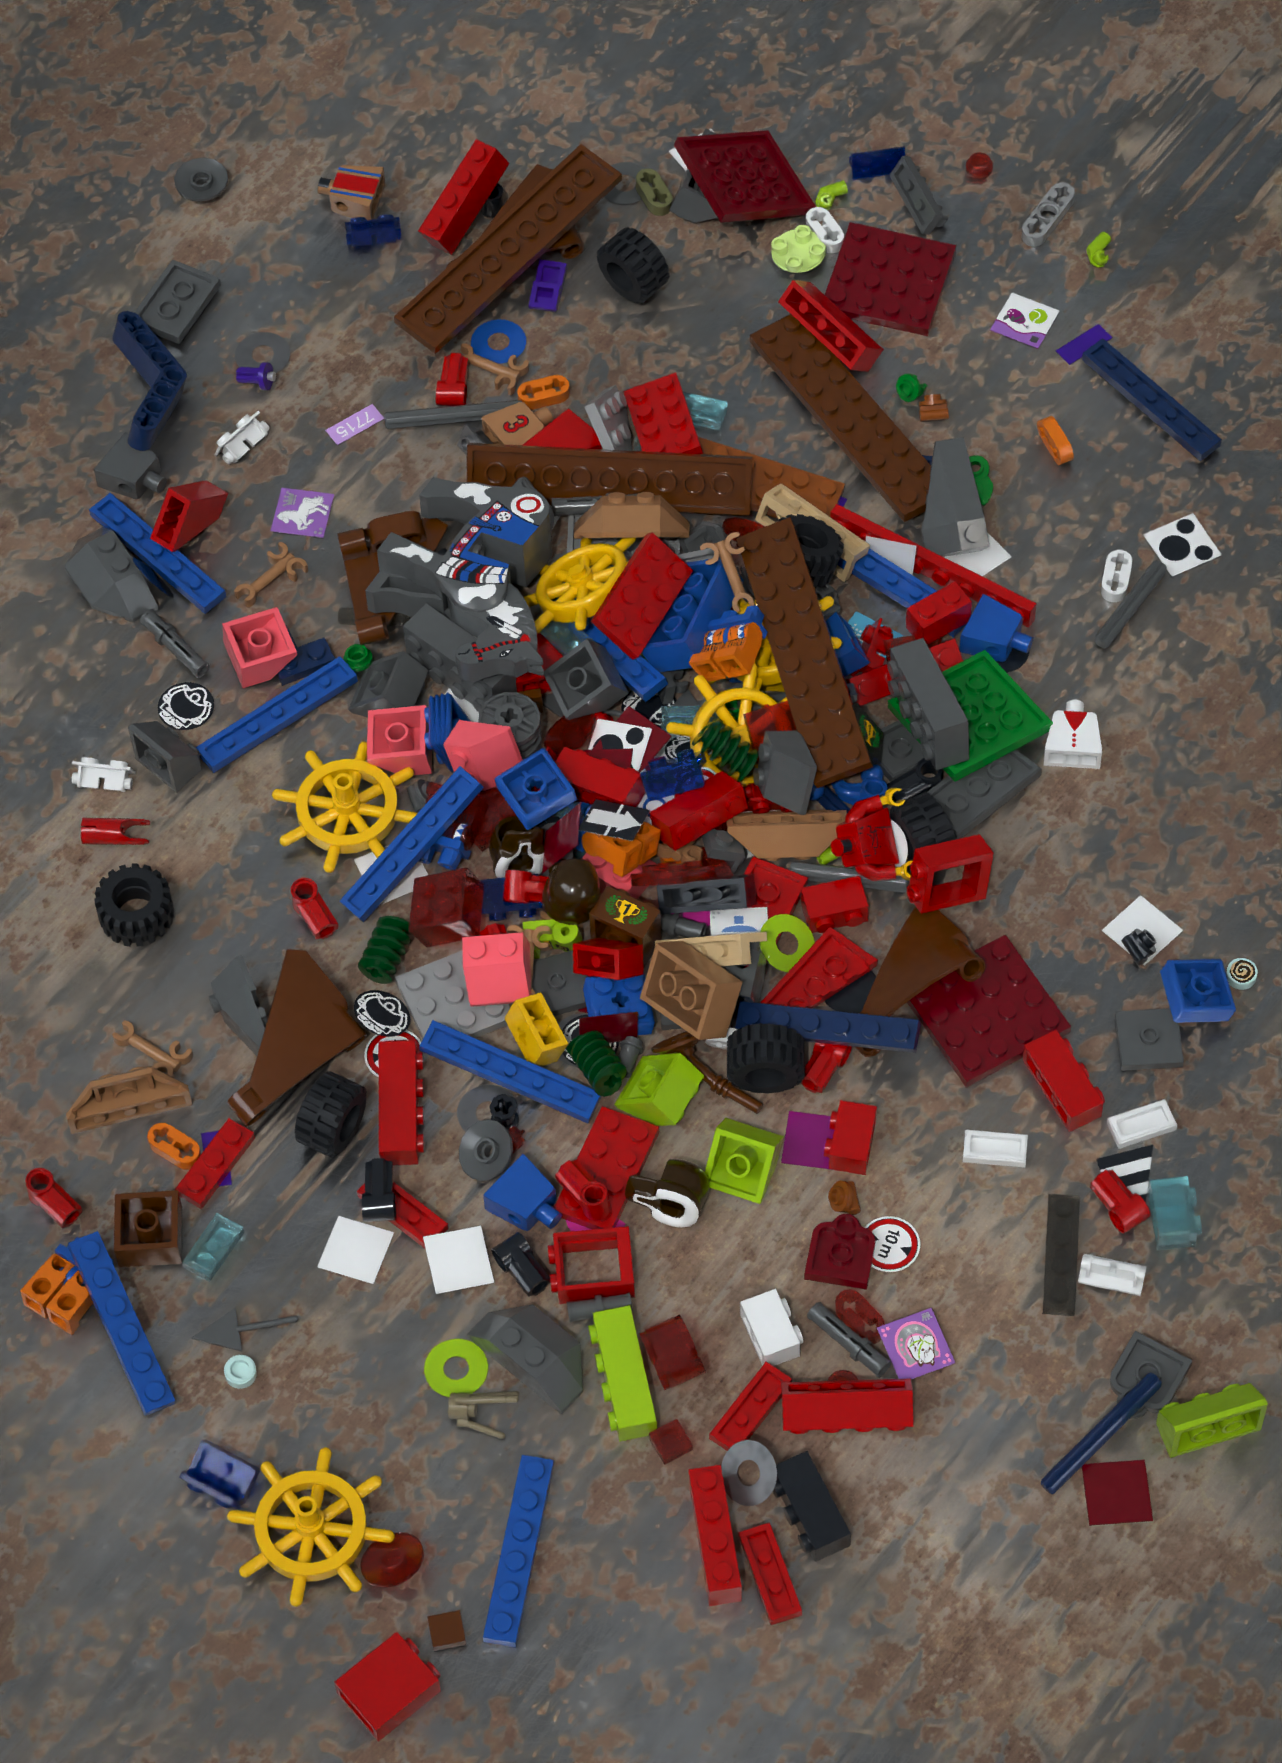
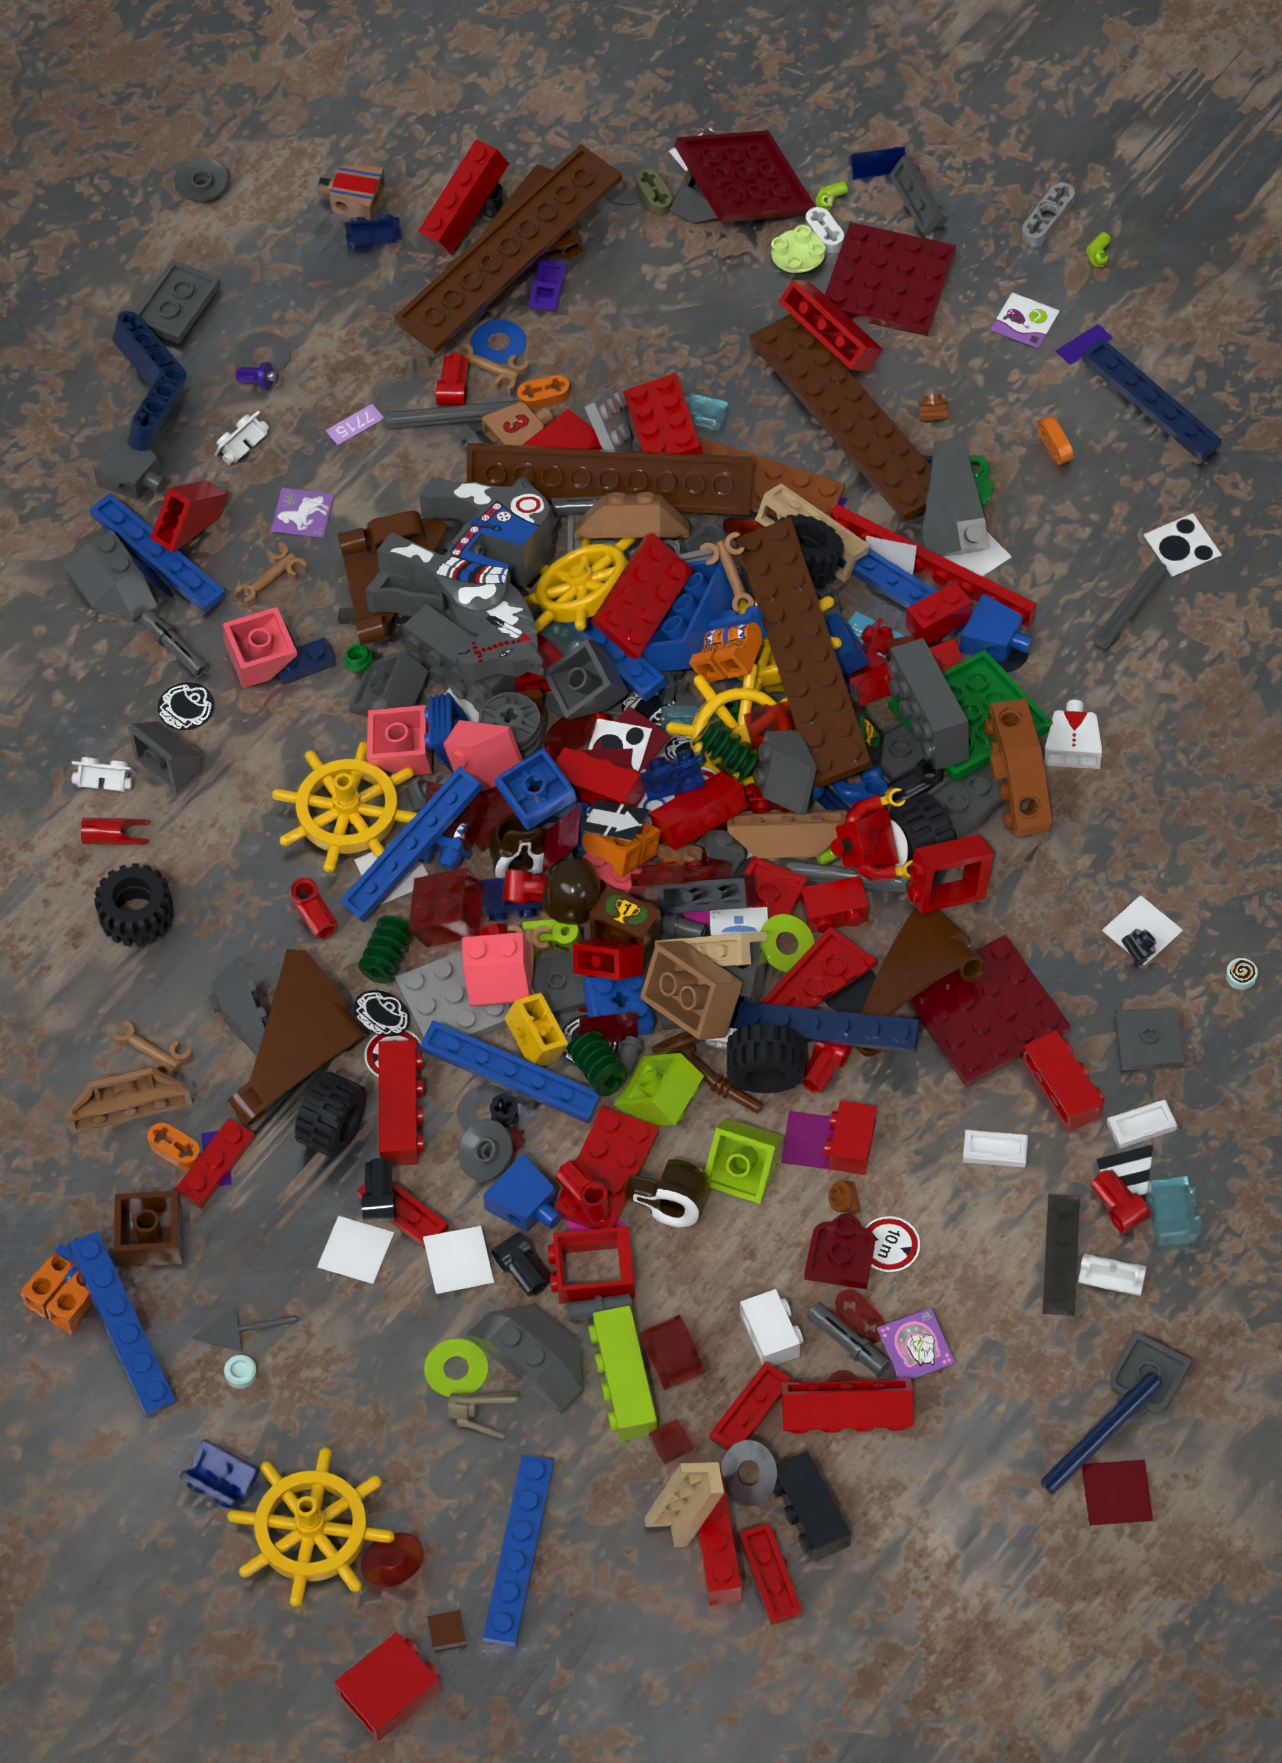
(53, 1198): red piece -> none
(213, 1247): clear light blue plate -> none
(276, 714): blue plate -> none
(633, 265): black tyre -> none
(687, 1500): none -> tan fence
(909, 387): green plate -> none
(979, 165): clear red plate -> none
(1020, 764): none -> dark orange brick
(1121, 576): white beam -> none
(1198, 990): blue brick -> none
(1211, 1418): lime slope -> none

